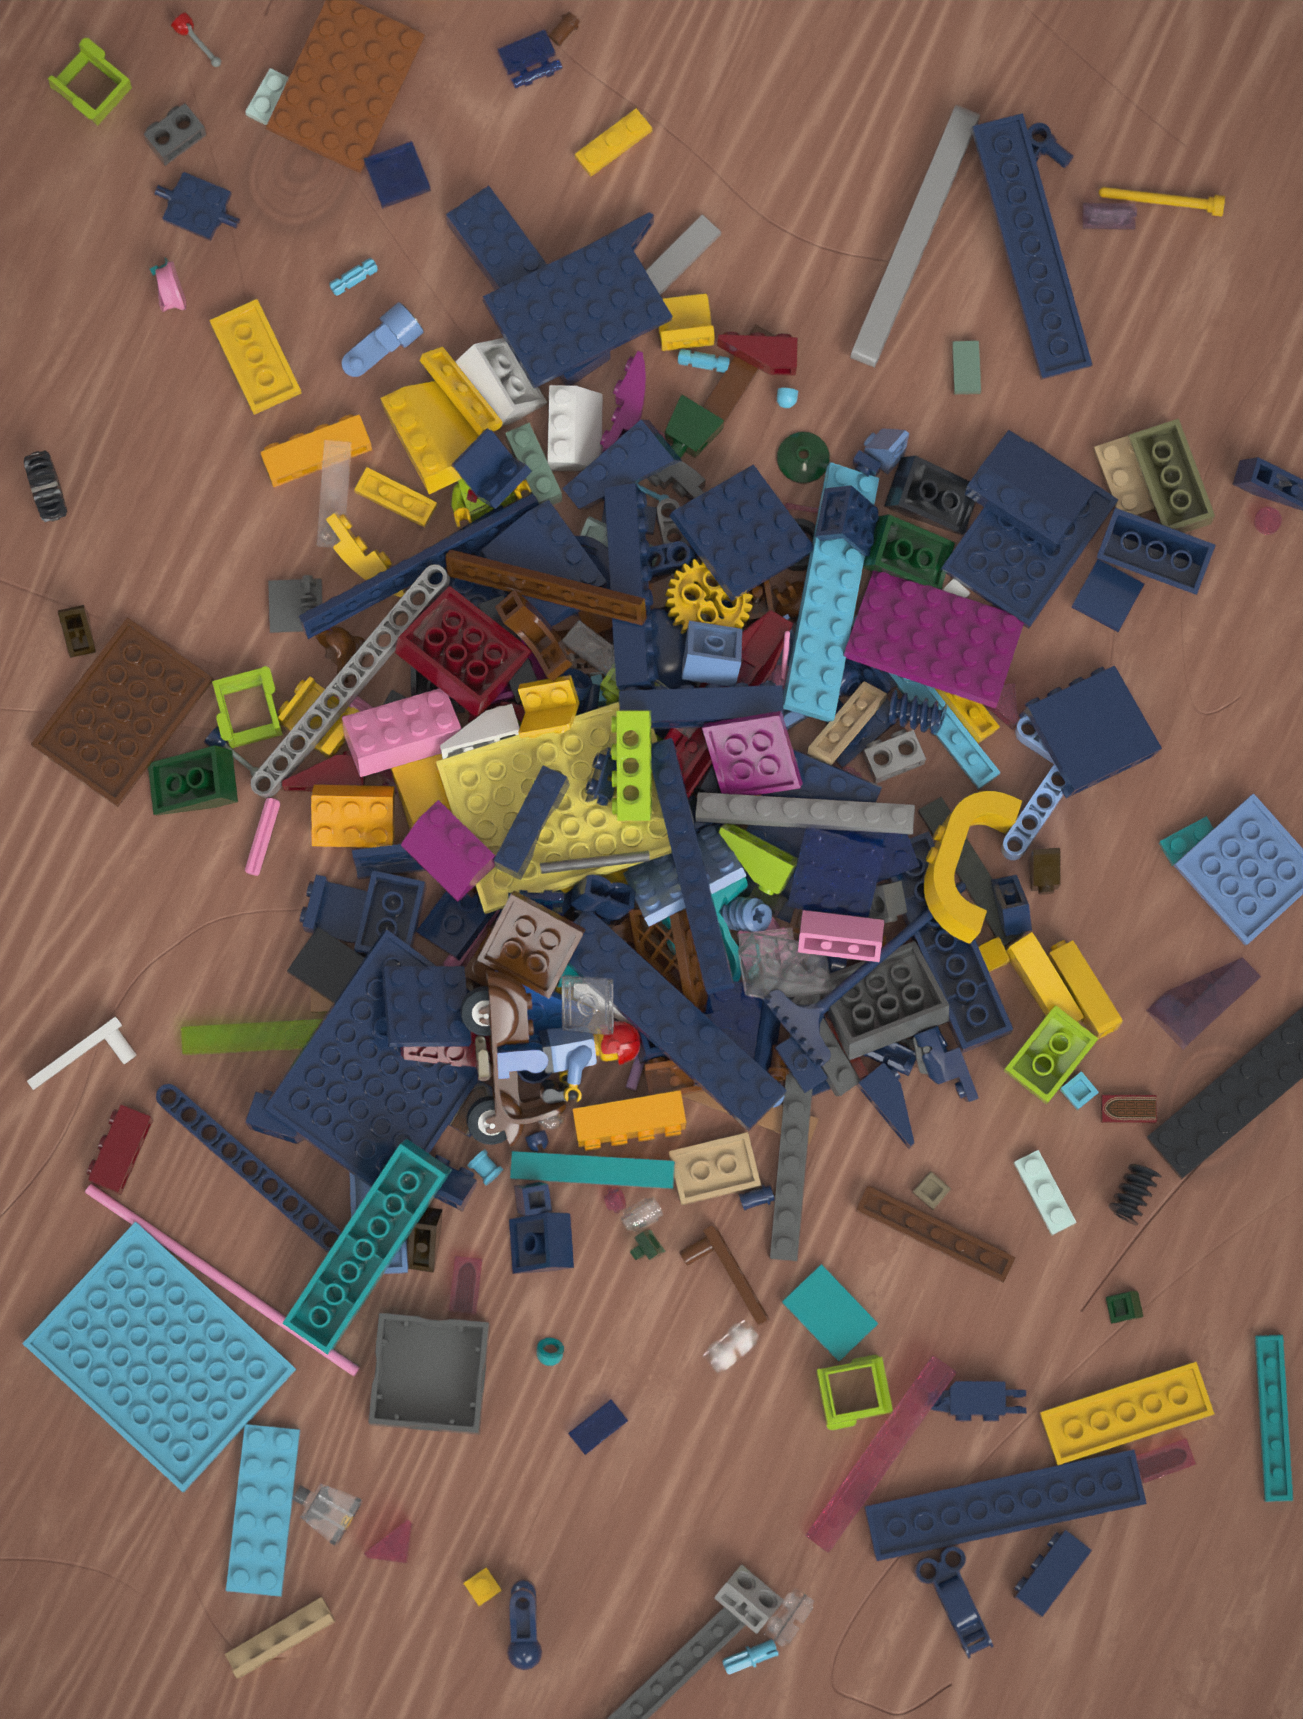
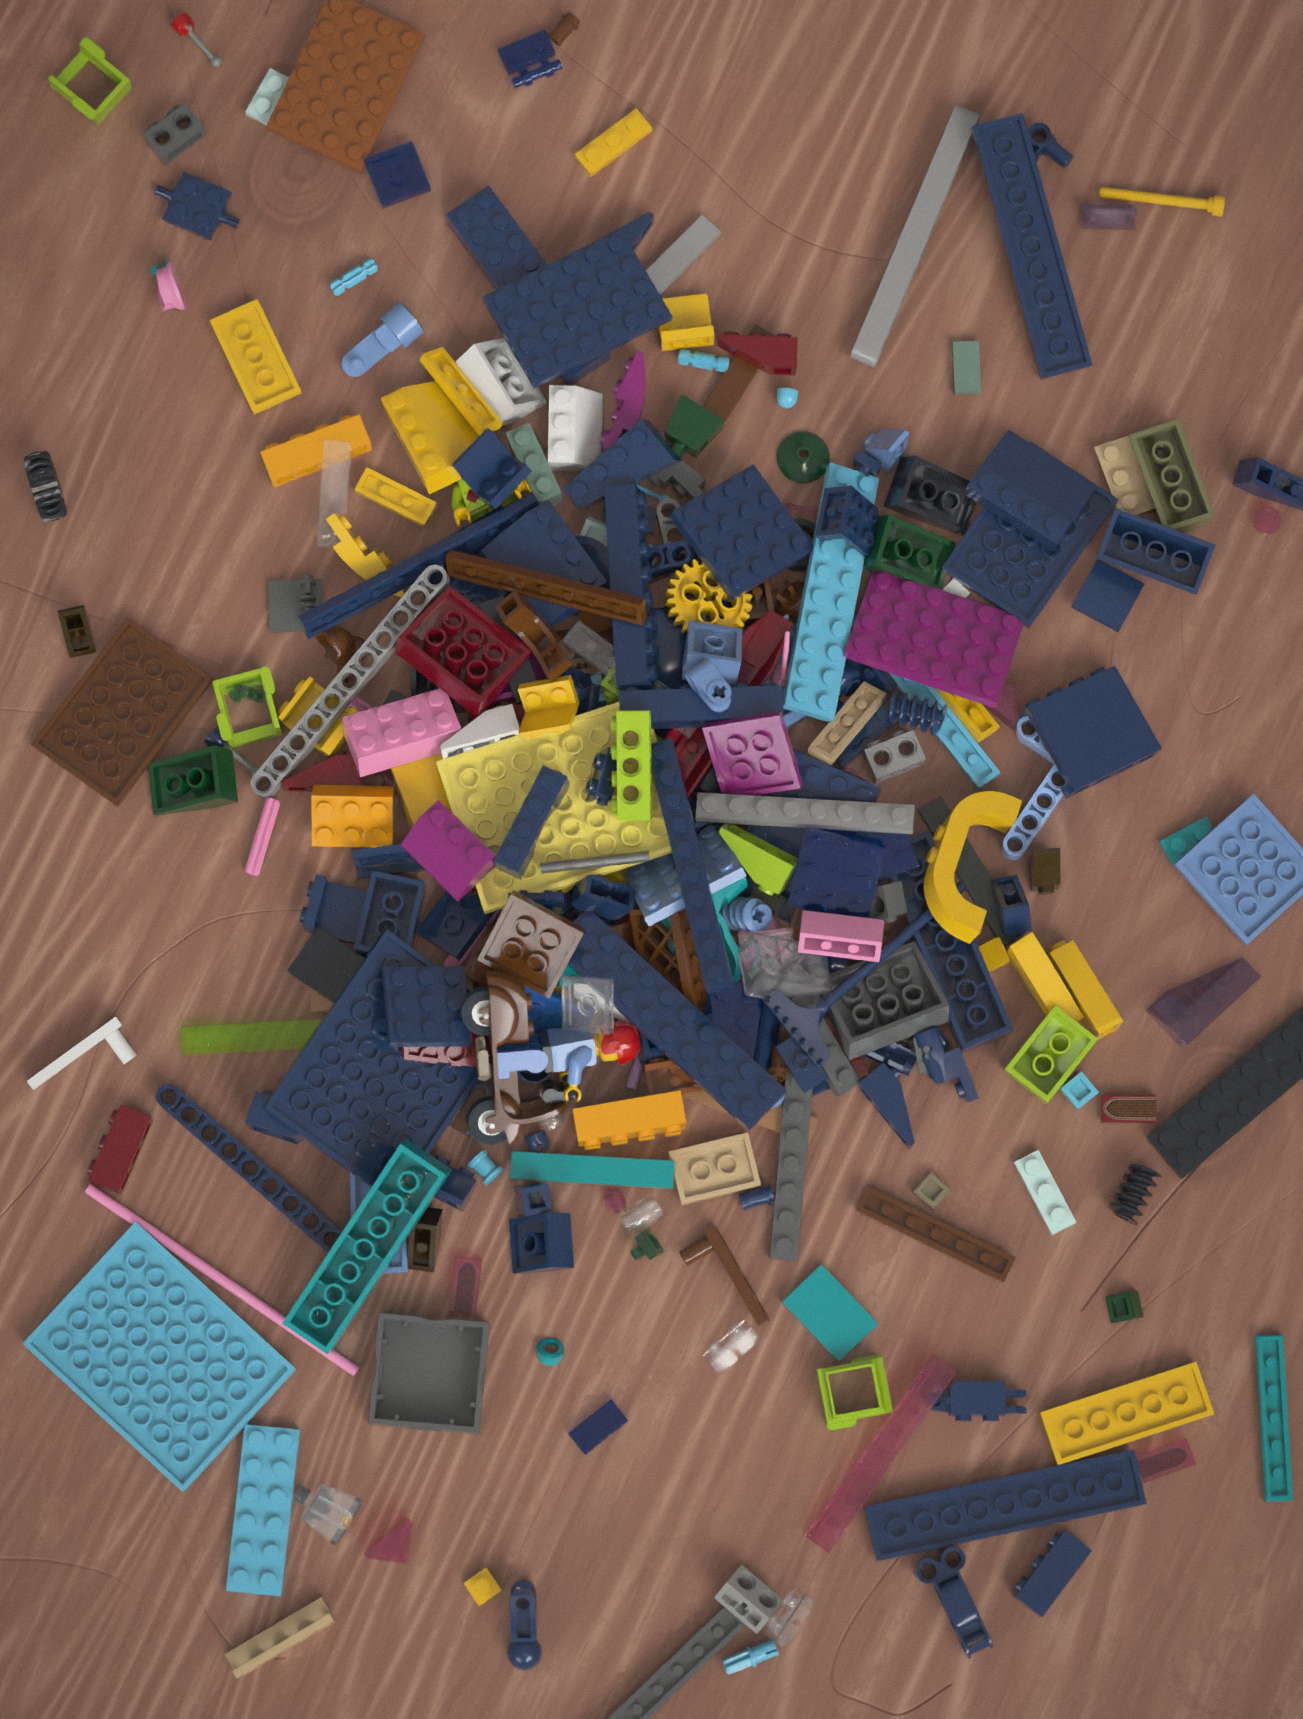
(249, 693): none -> clear green arm
(707, 681): none -> medium blue piece

